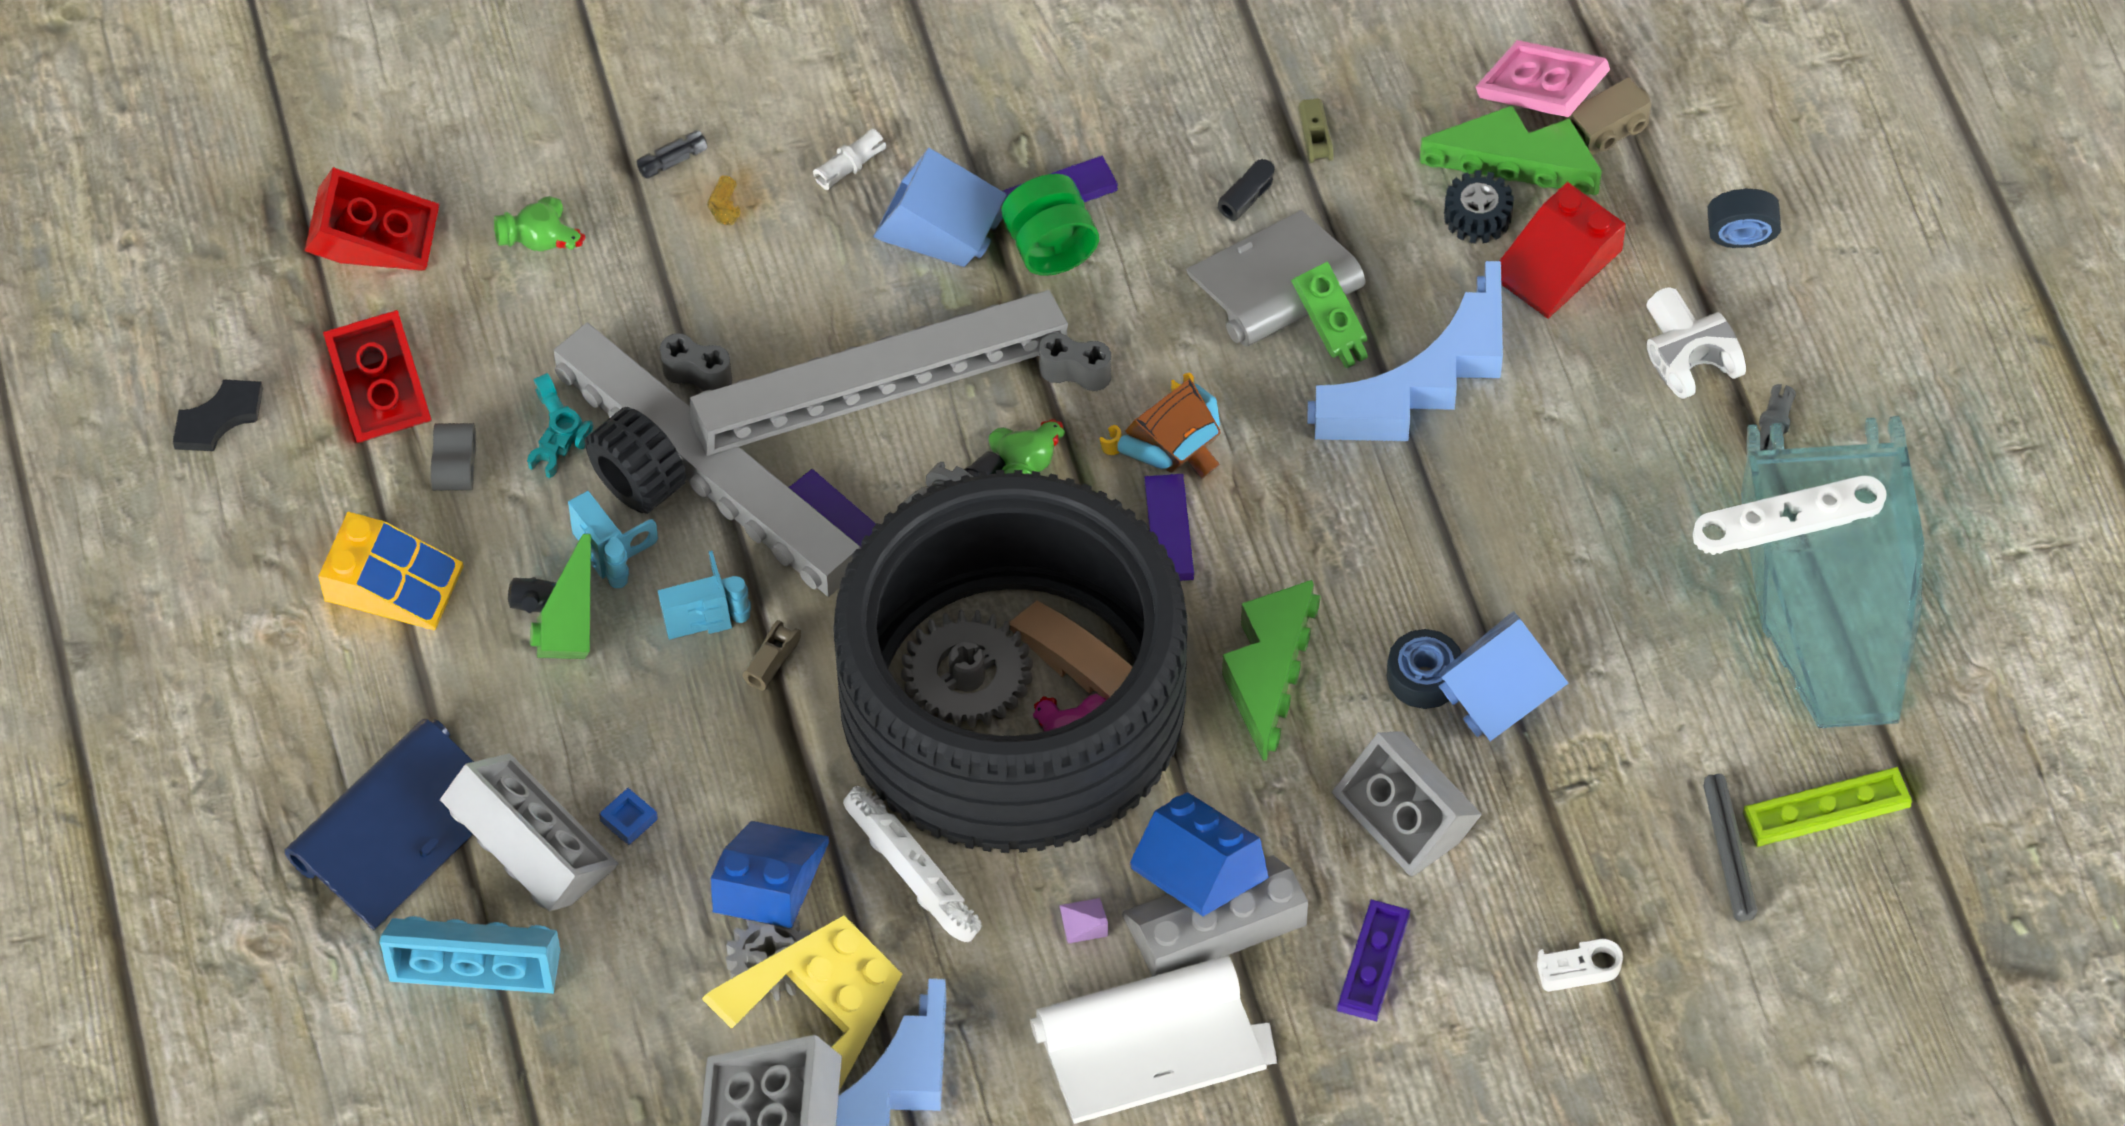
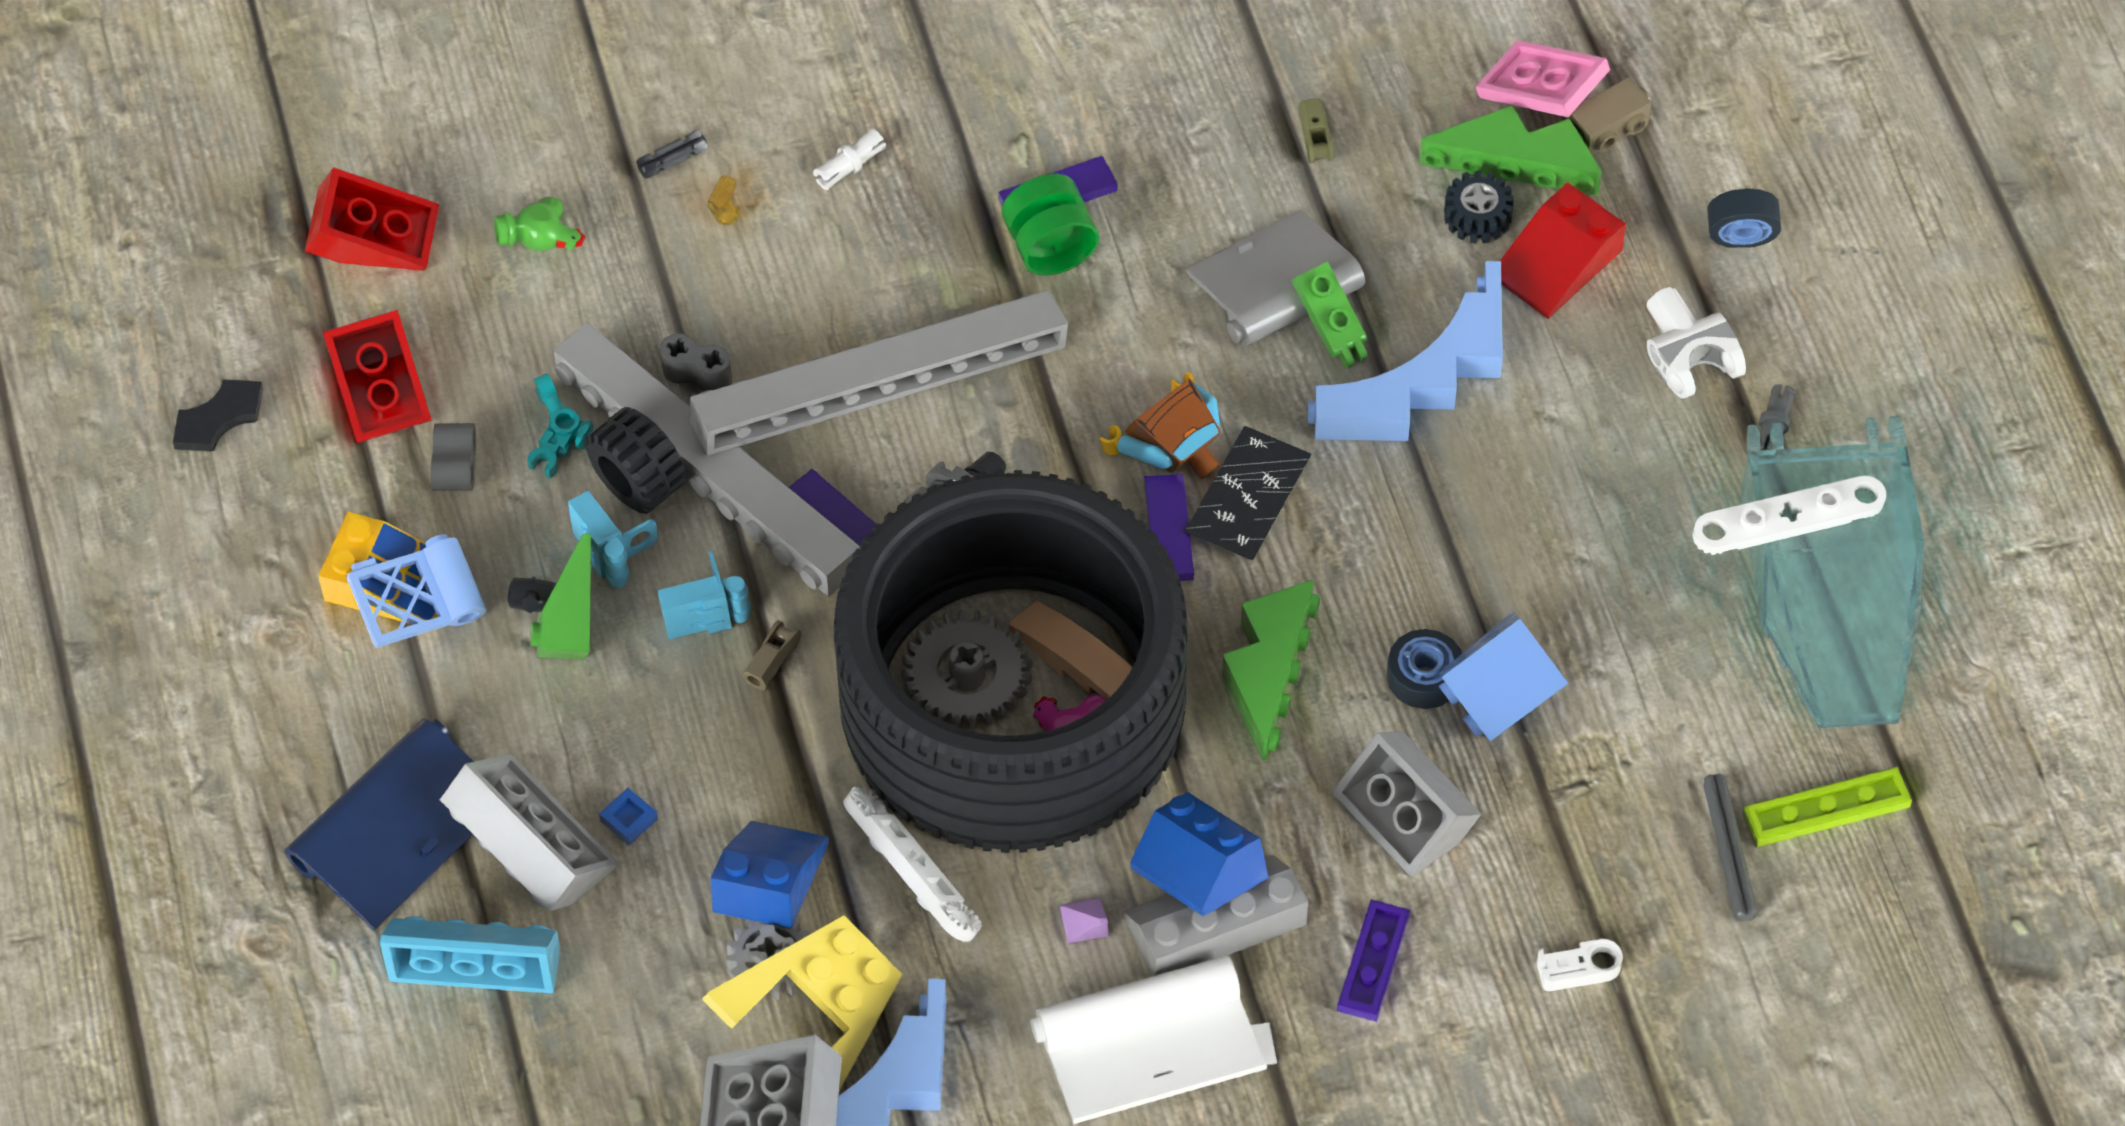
(447, 584): none -> light blue piece
(942, 211): medium blue slope -> none
(1026, 448): bright green animal -> none
(1074, 361): dark grey axle -> none
(1246, 189): black bar -> none
(1248, 493): none -> black sticker

